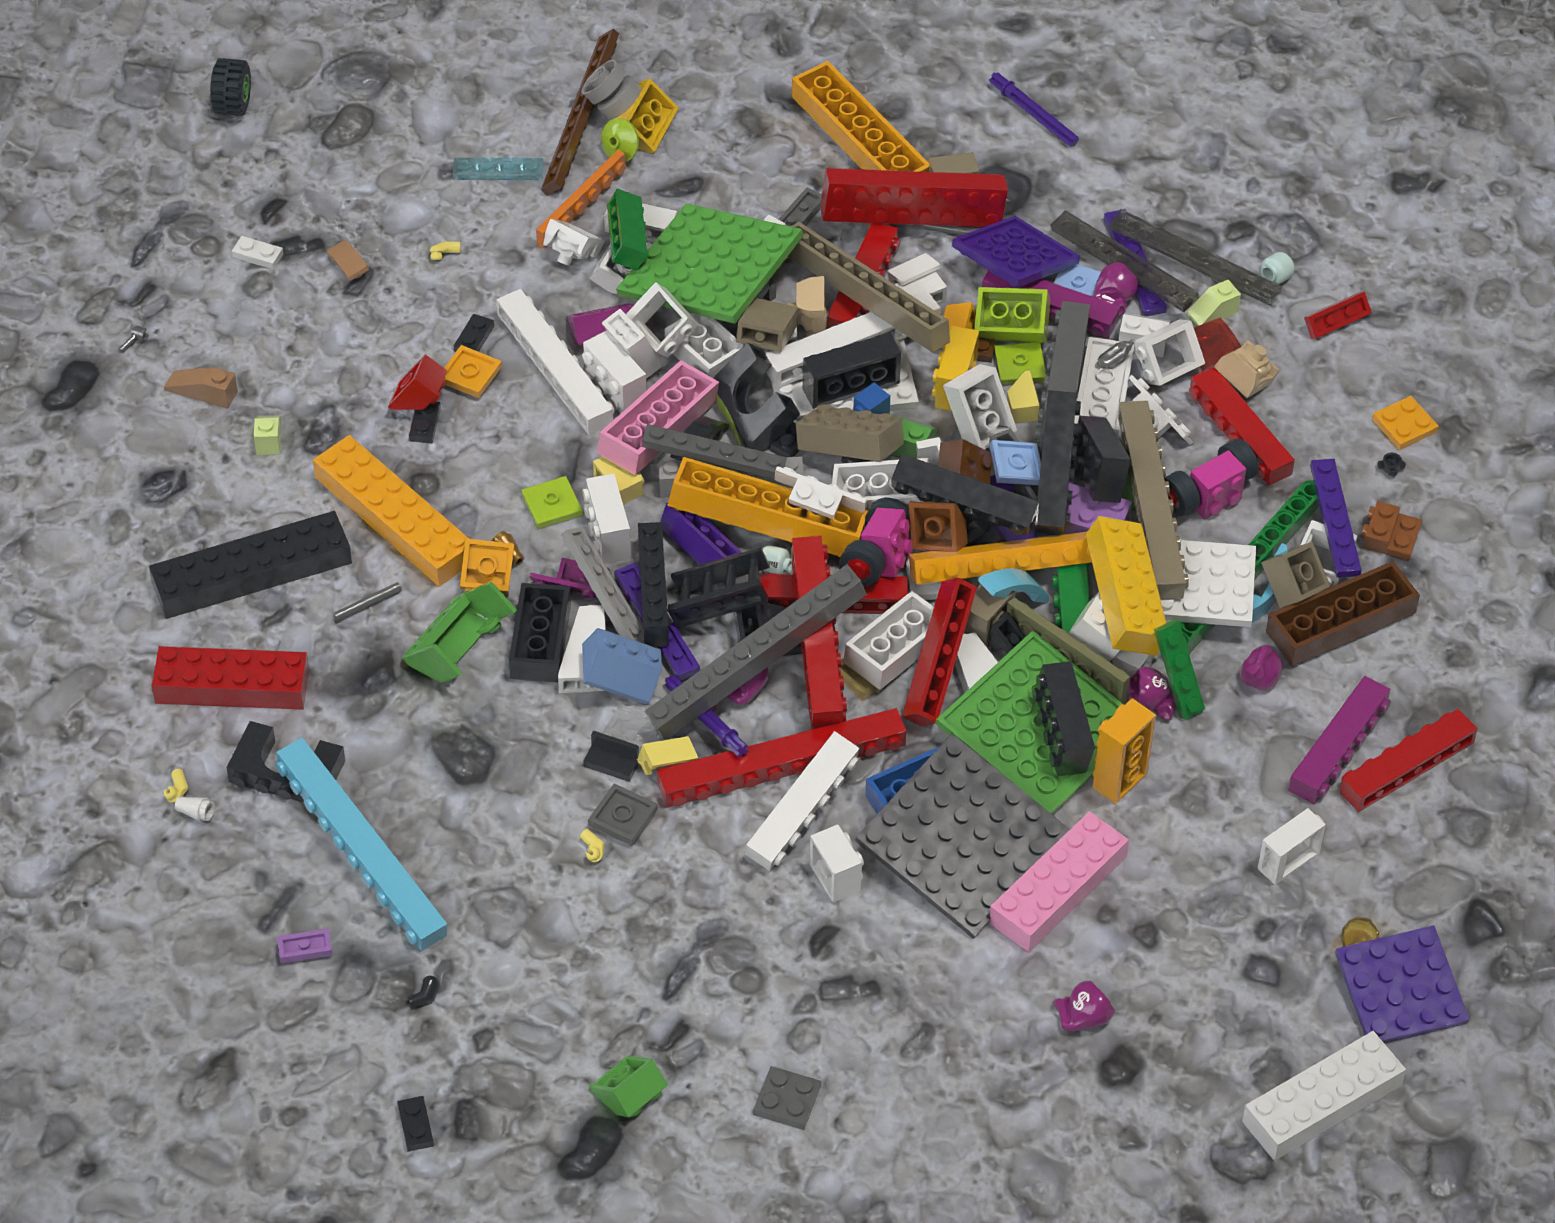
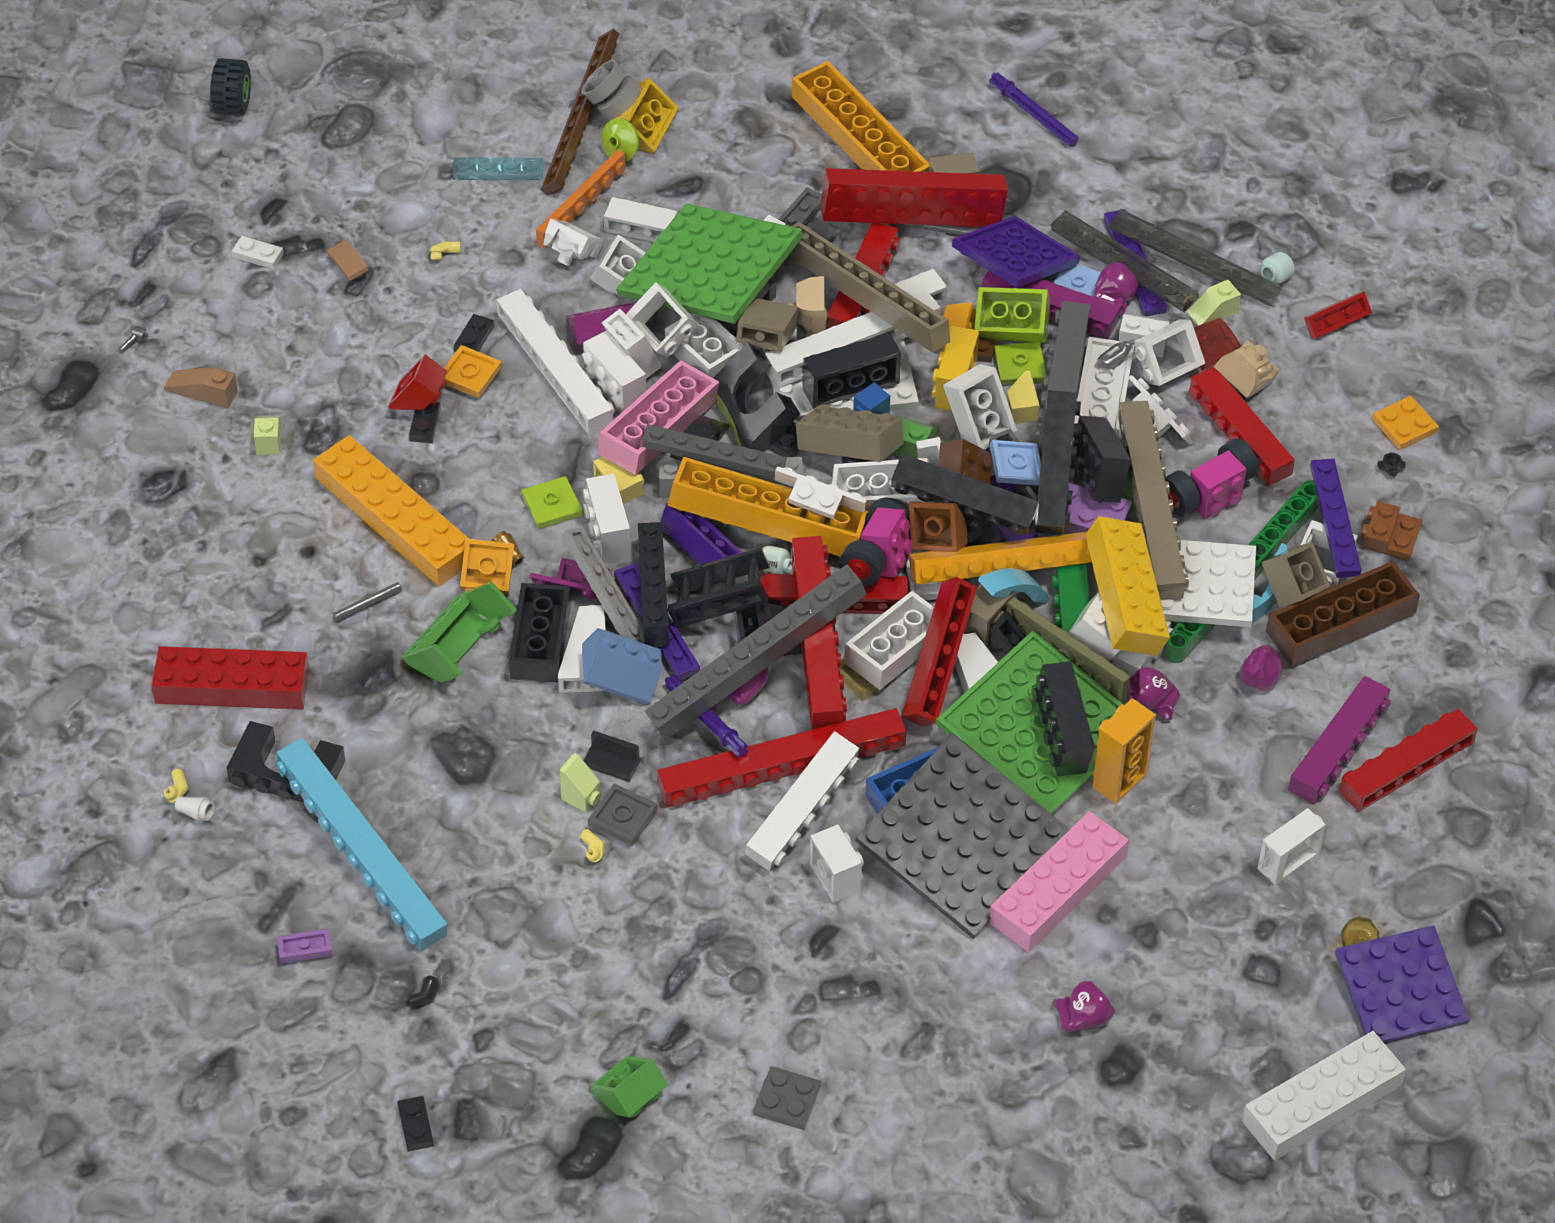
(250, 564): black brick -> none
(579, 784): none -> yellowish green slope
(627, 229): green brick -> none
(666, 753): light yellow hinge -> none
(913, 269): white panel -> none
(1179, 669): green plate -> none

